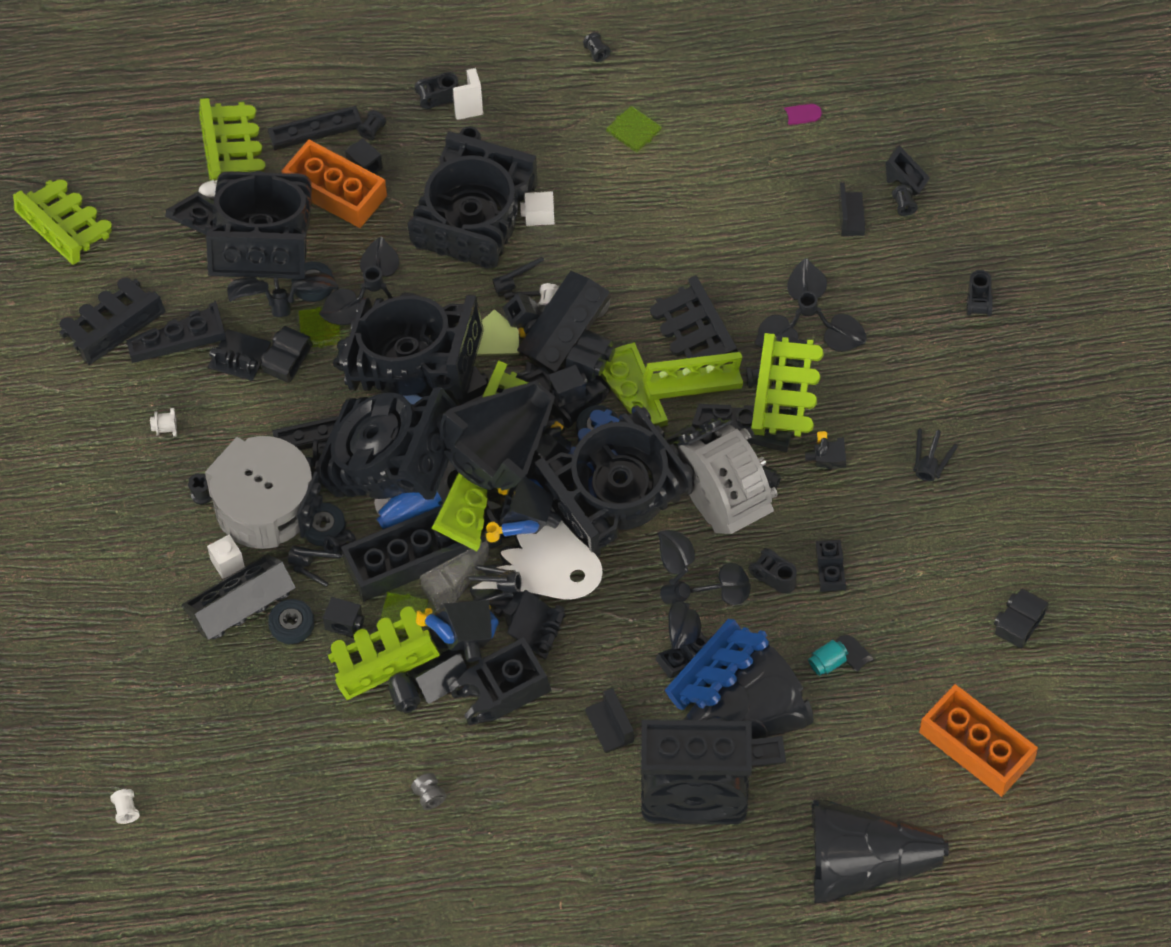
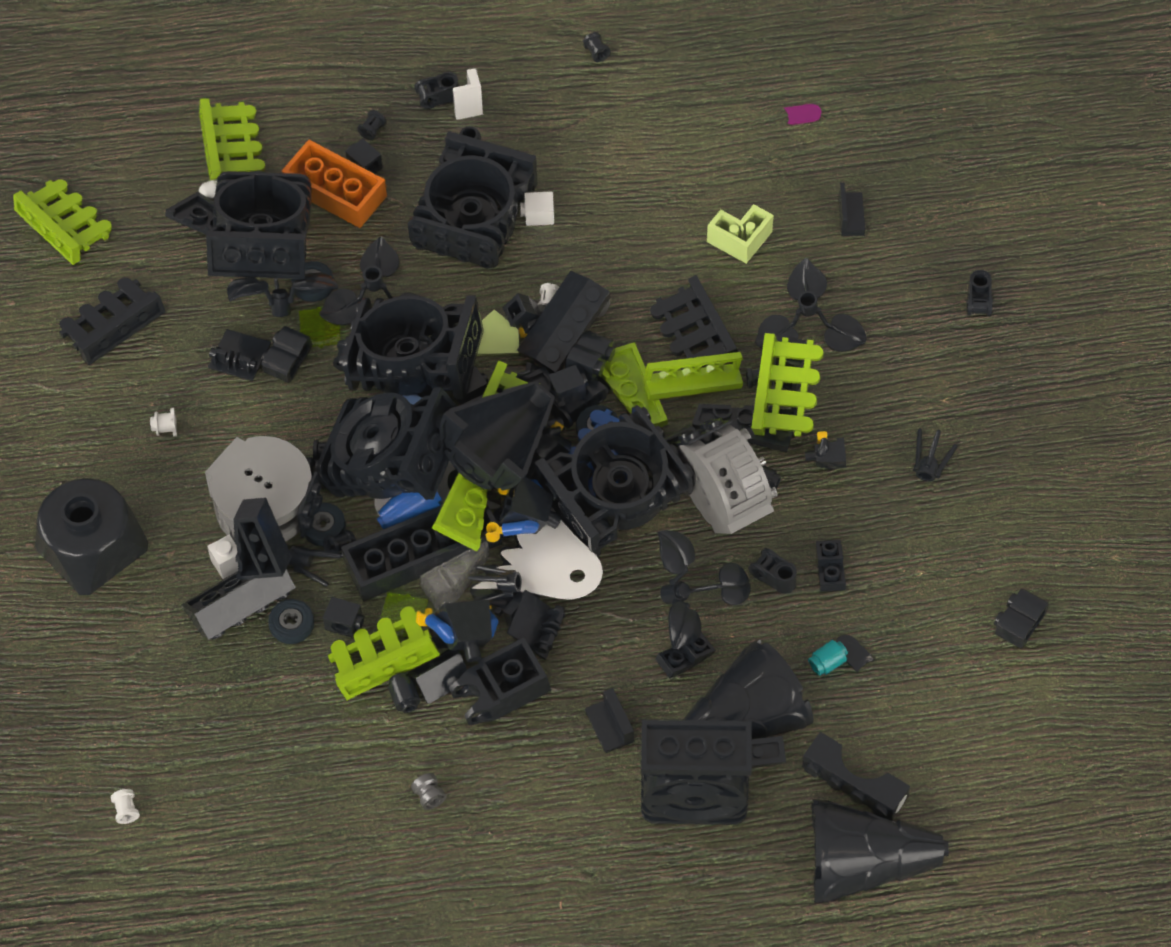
(88, 533): none -> black piece
(194, 331): black wing -> none
(199, 489): black bush -> none
(259, 541): none -> black wedge
(304, 434): black tile -> none
(314, 127): black tile -> none
(505, 284): black plant -> none
(633, 129): clear neon green piece -> none
(707, 665): blue fence -> none
(742, 236): none -> yellowish green brick
(882, 794): none -> black arch
(906, 170): black slope -> none
(909, 202): black bush -> none
(978, 740): orange brick -> none

